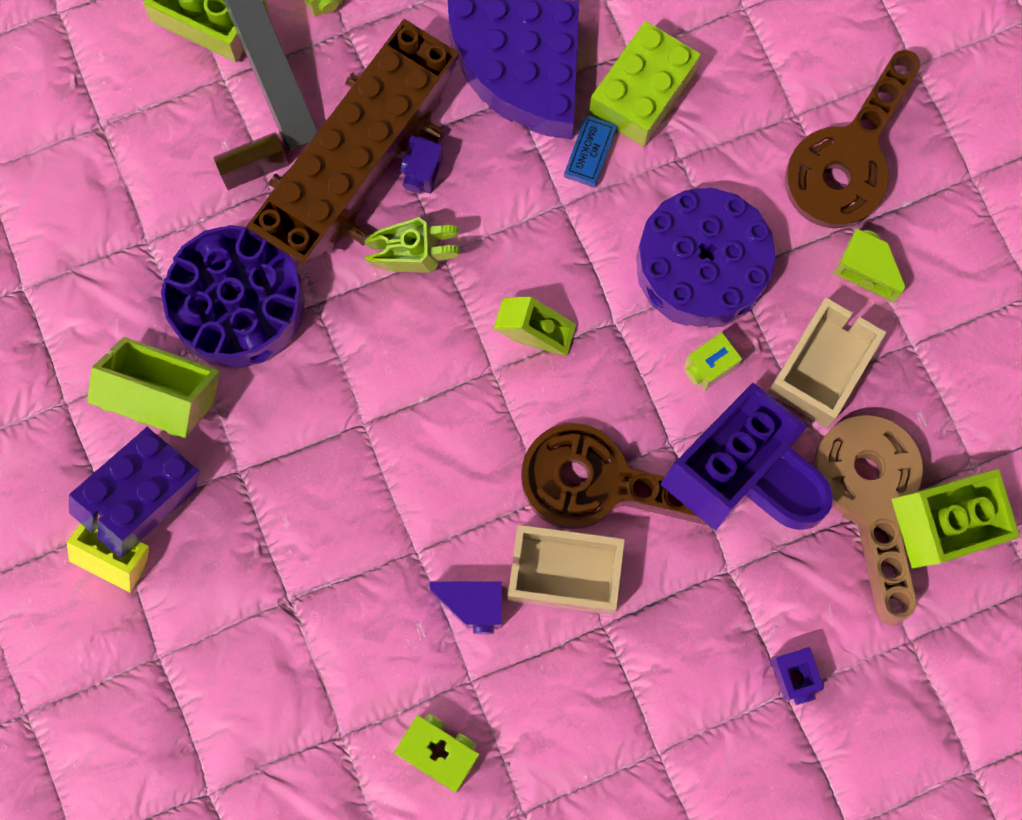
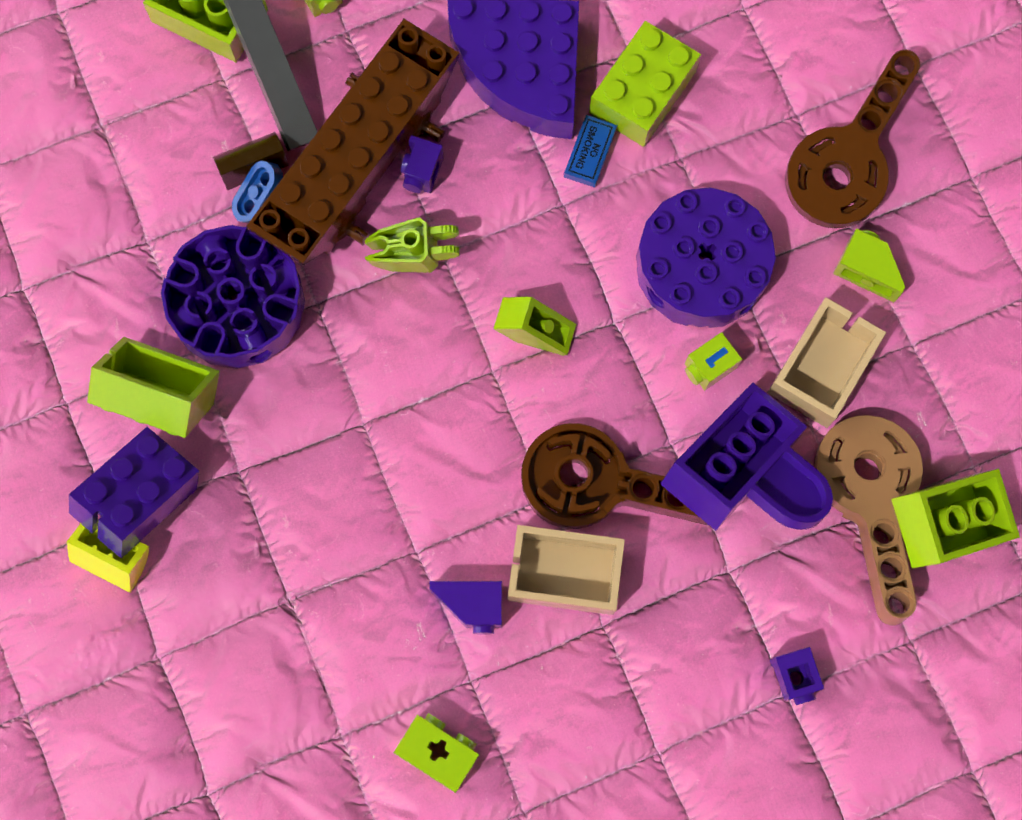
(255, 190): none -> blue plate

